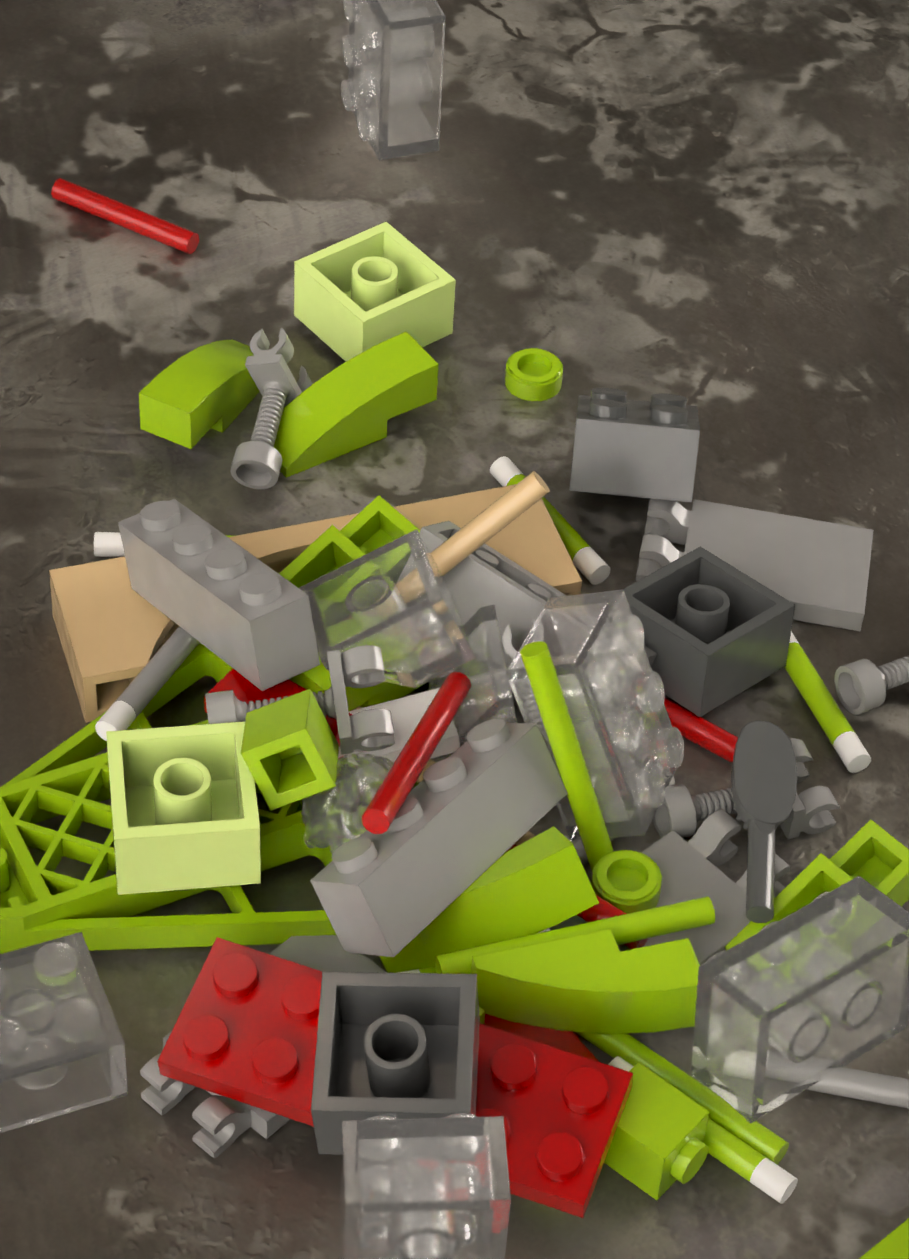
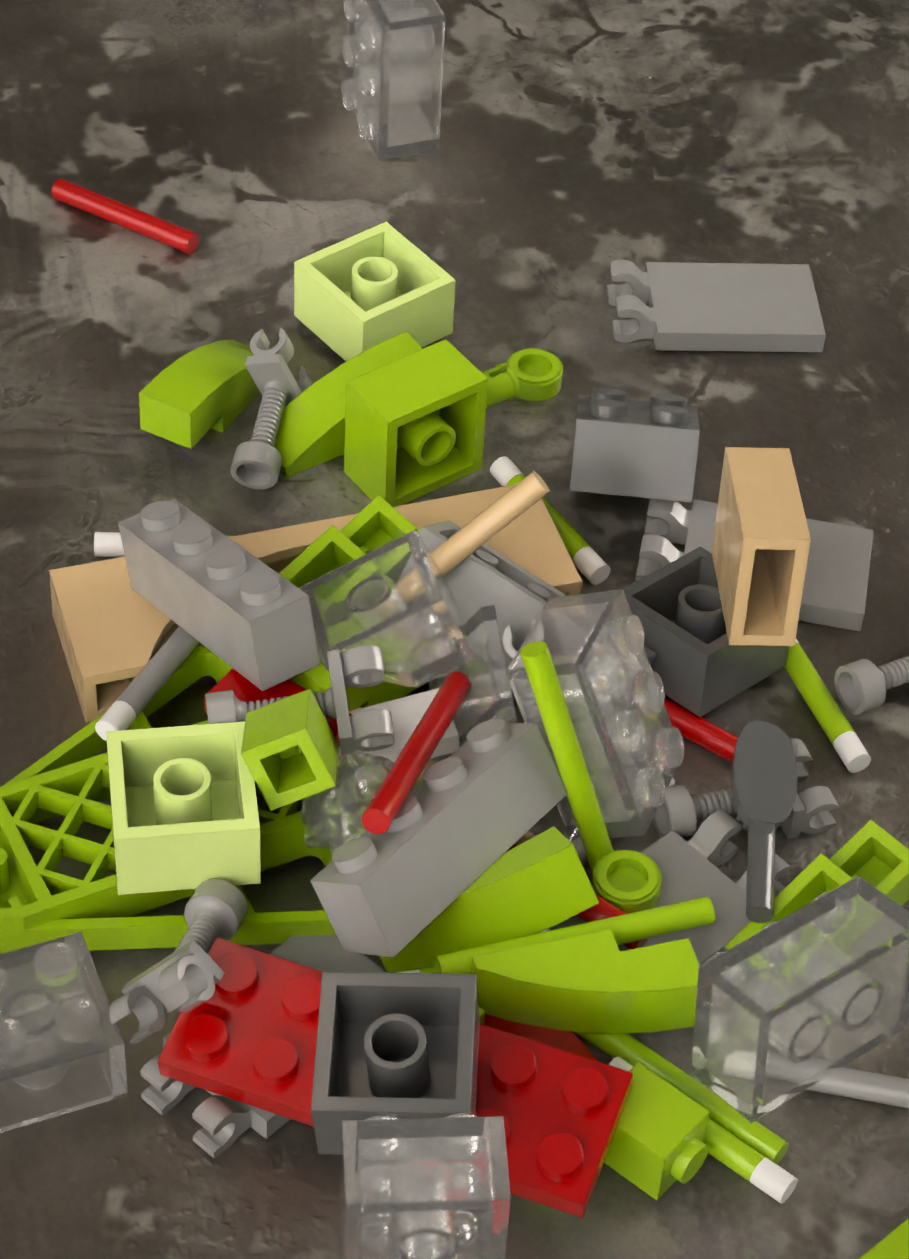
(189, 972): none -> light grey bar
(420, 422): none -> lime brick
(717, 306): none -> light grey tile
(760, 546): none -> tan brick

